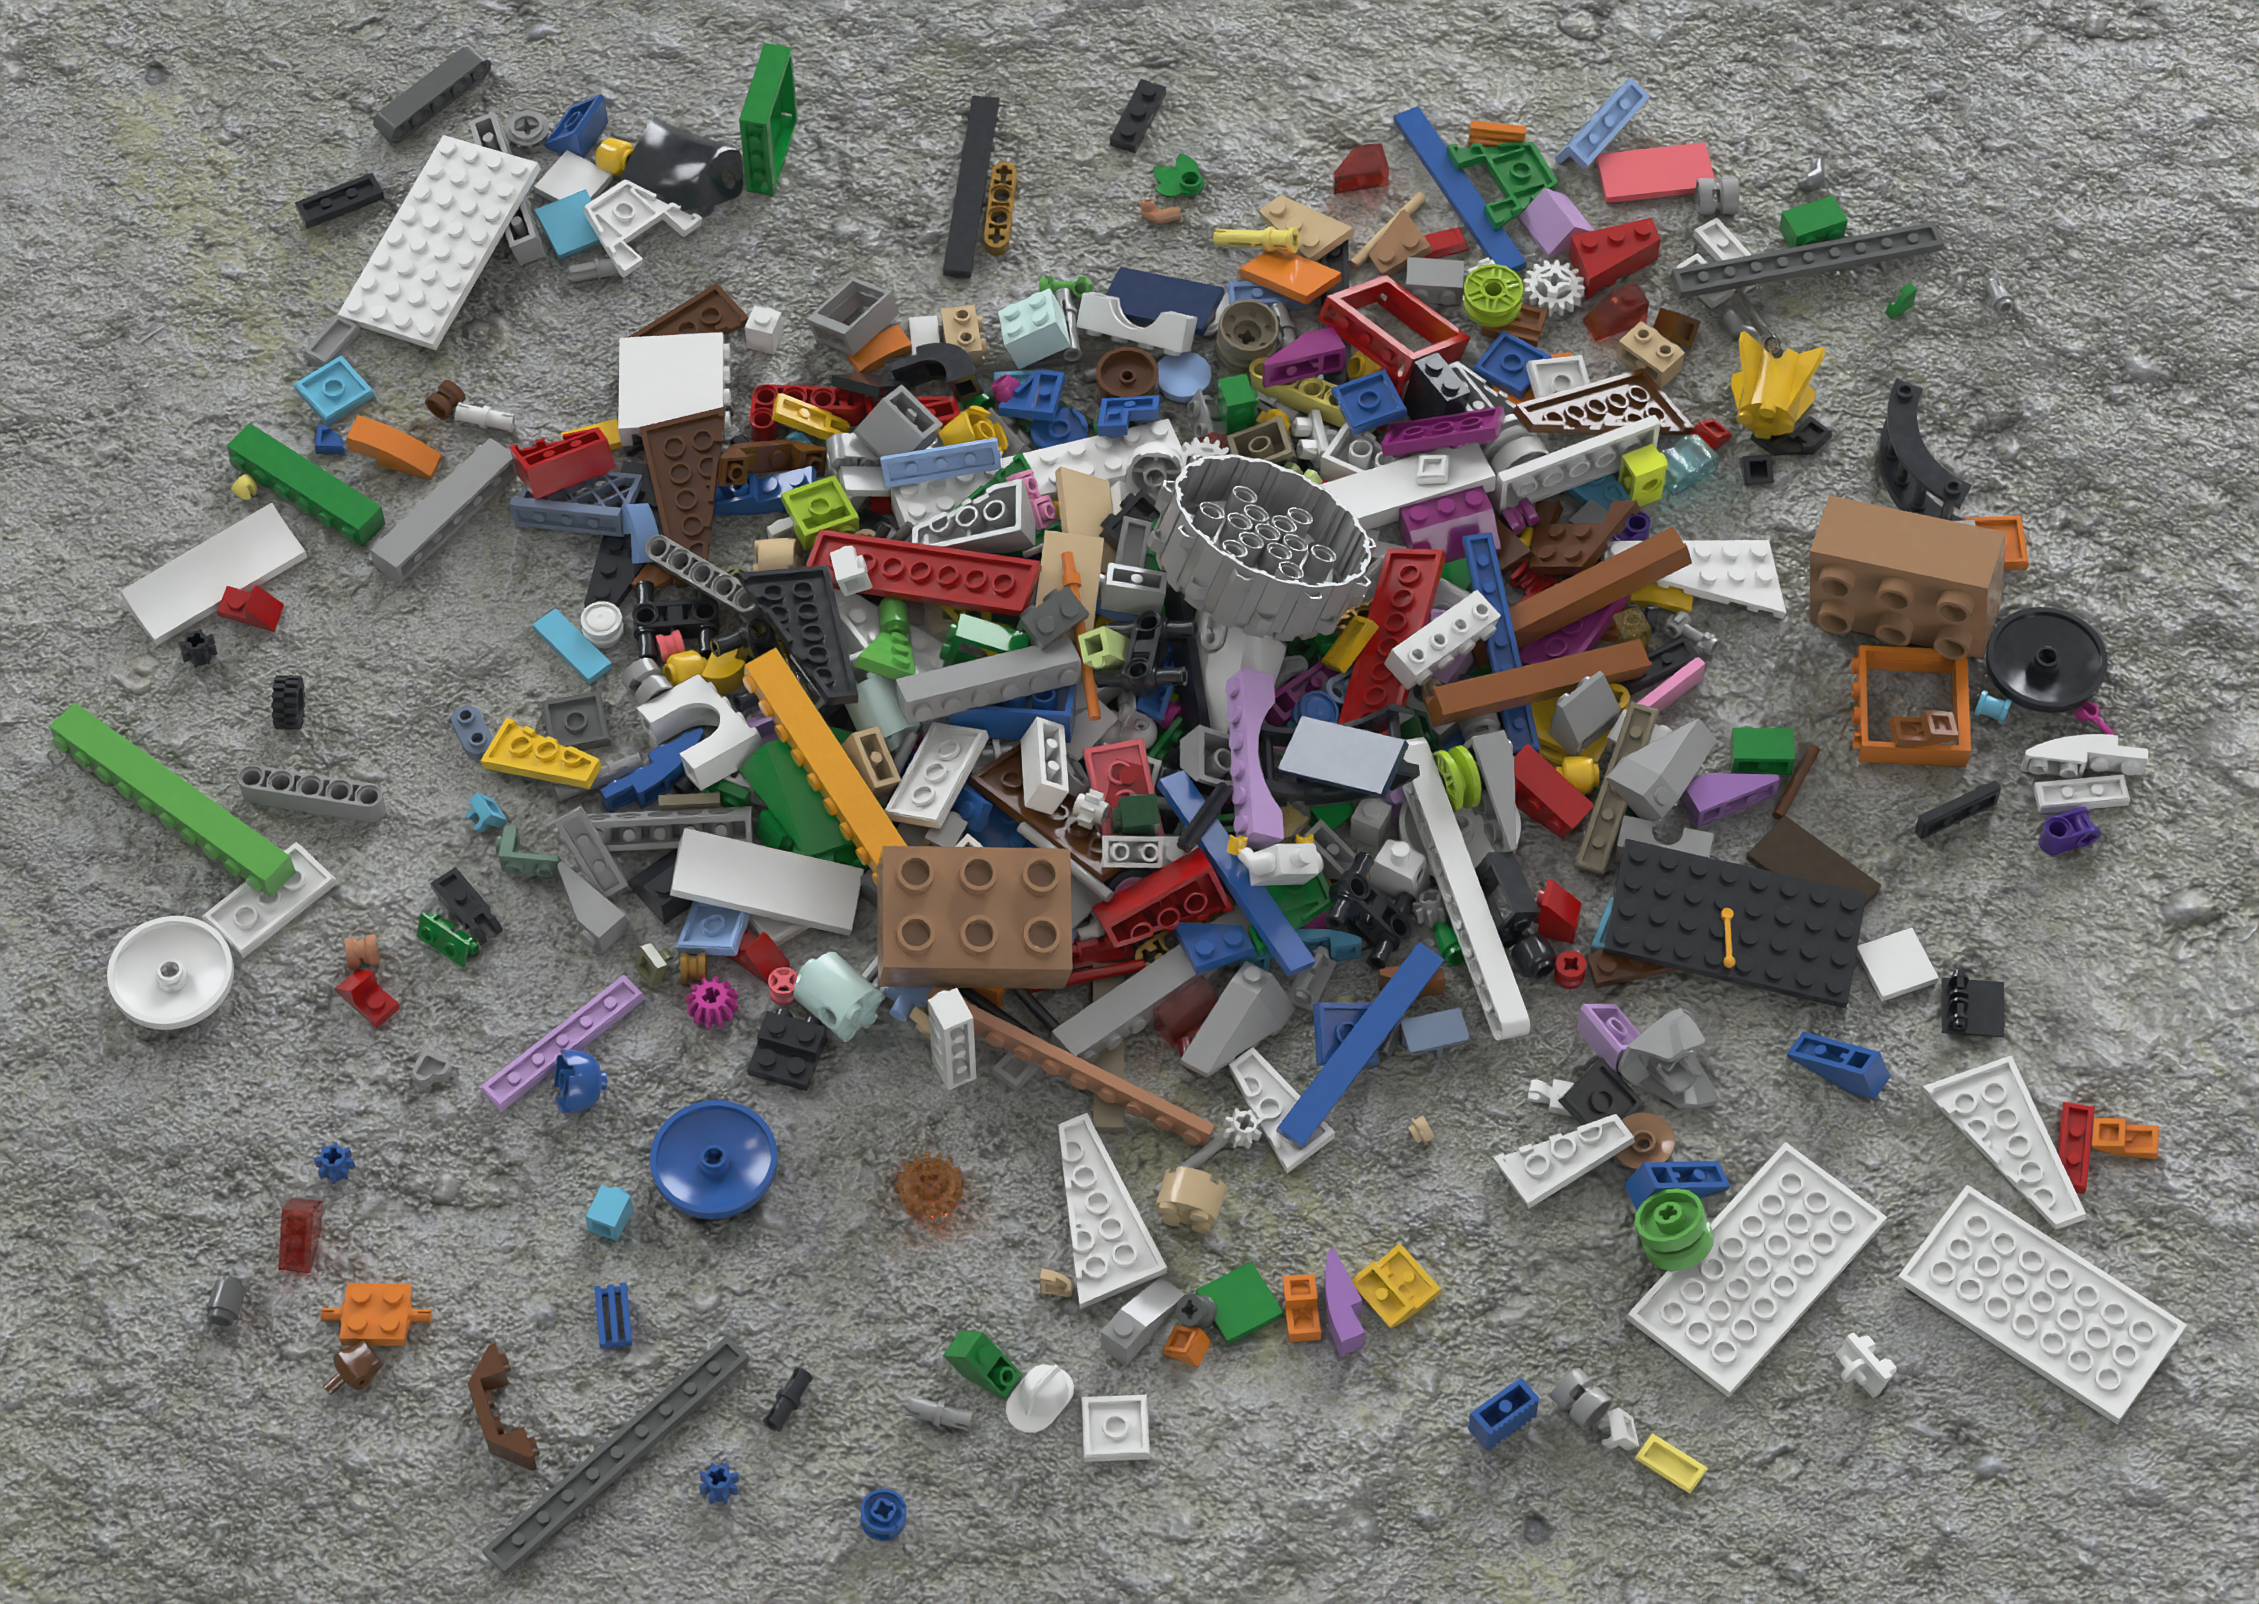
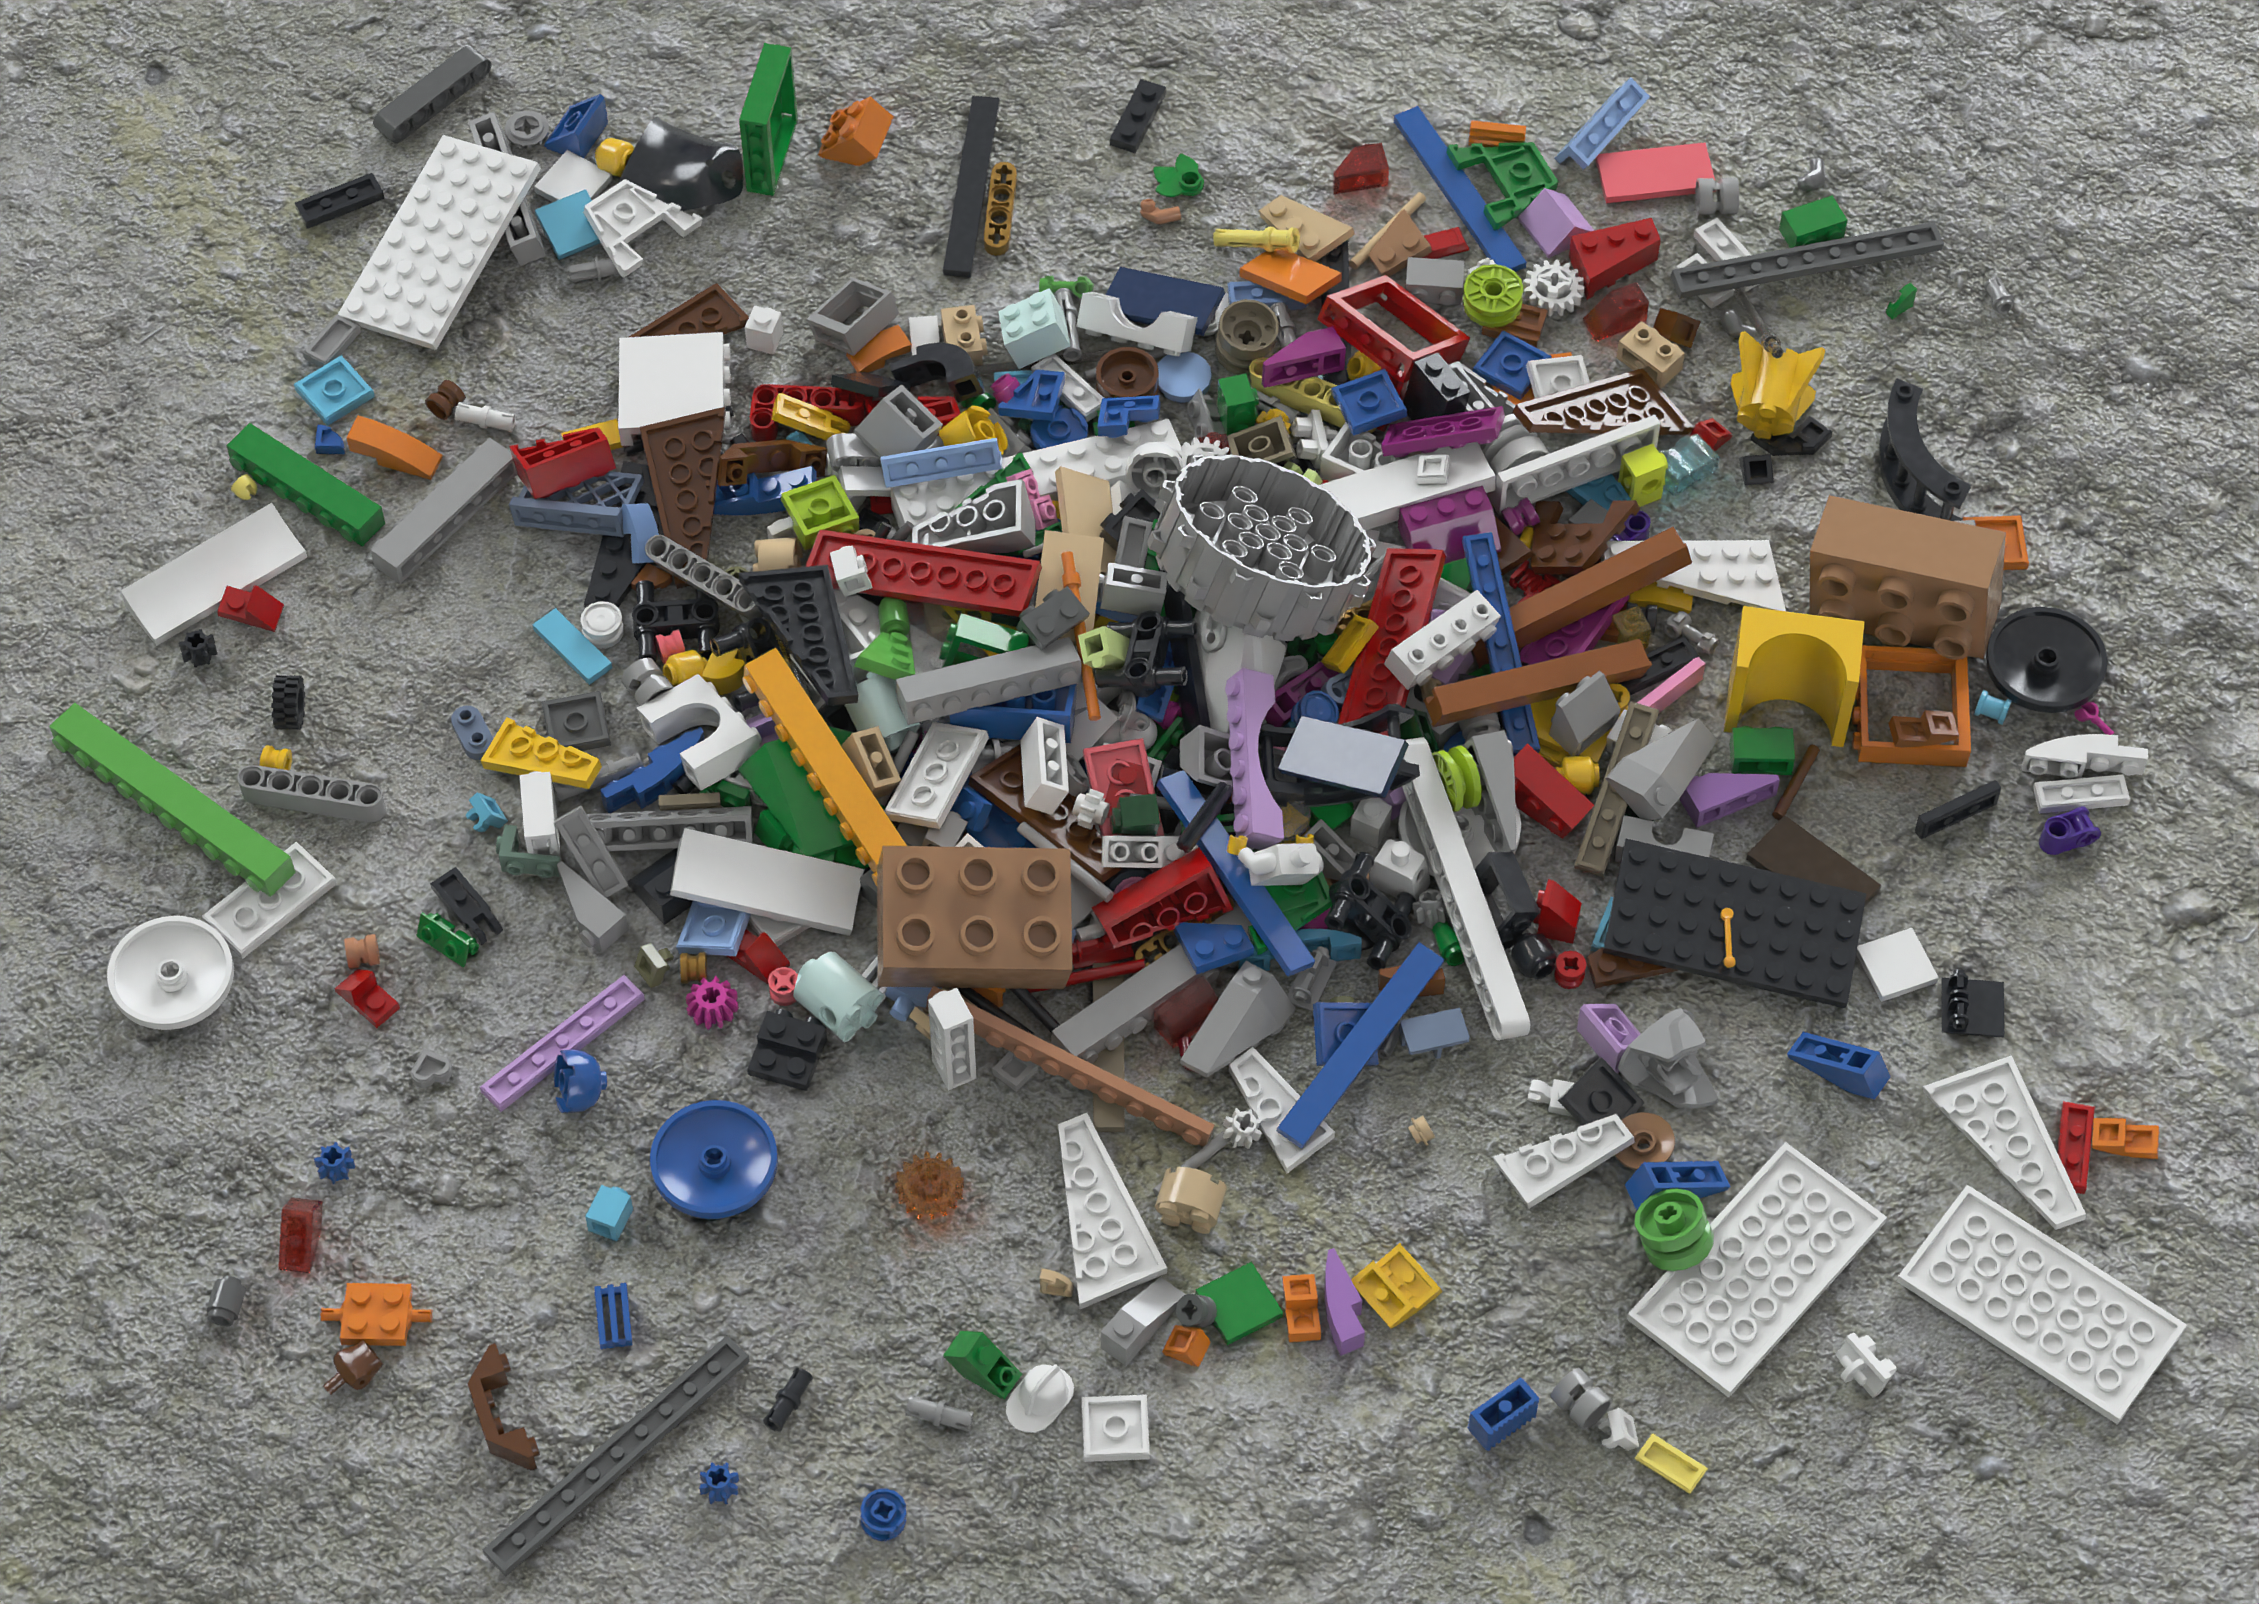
(276, 758): none -> yellow wheel
(539, 814): none -> white window
(856, 133): none -> orange slope
(1076, 391): none -> white tile
(1796, 660): none -> yellow piece

